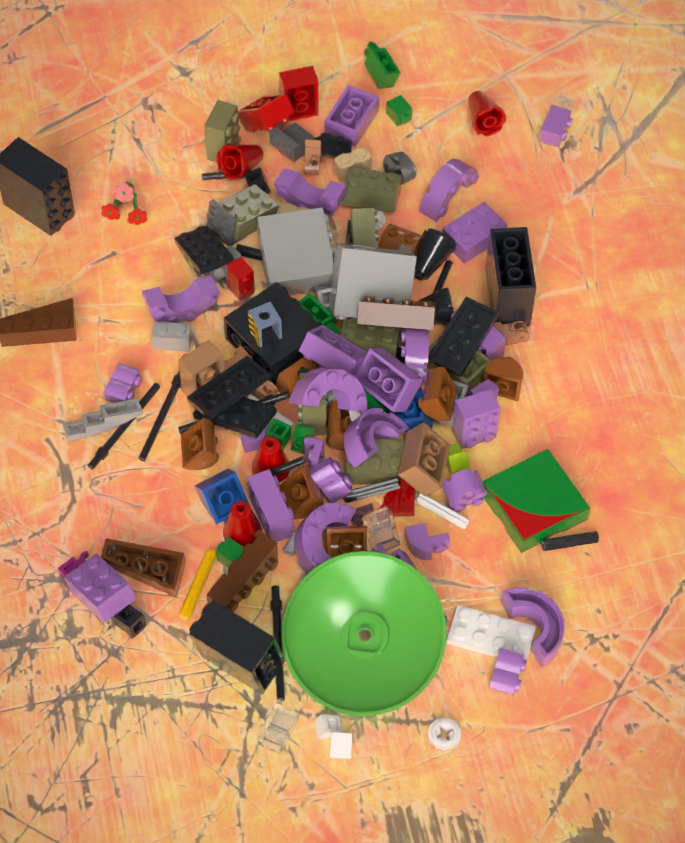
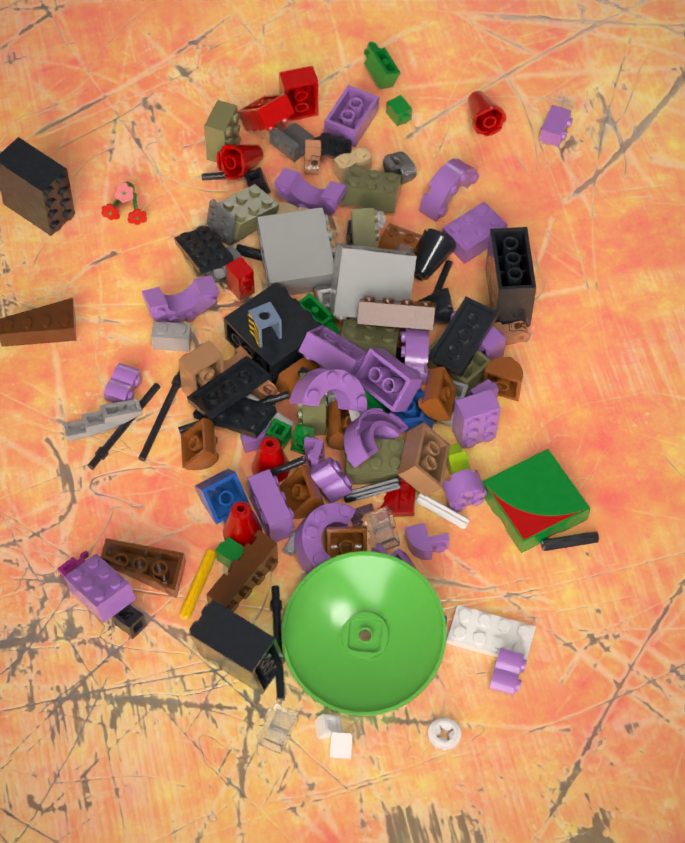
(544, 613): medium lavender brick -> none

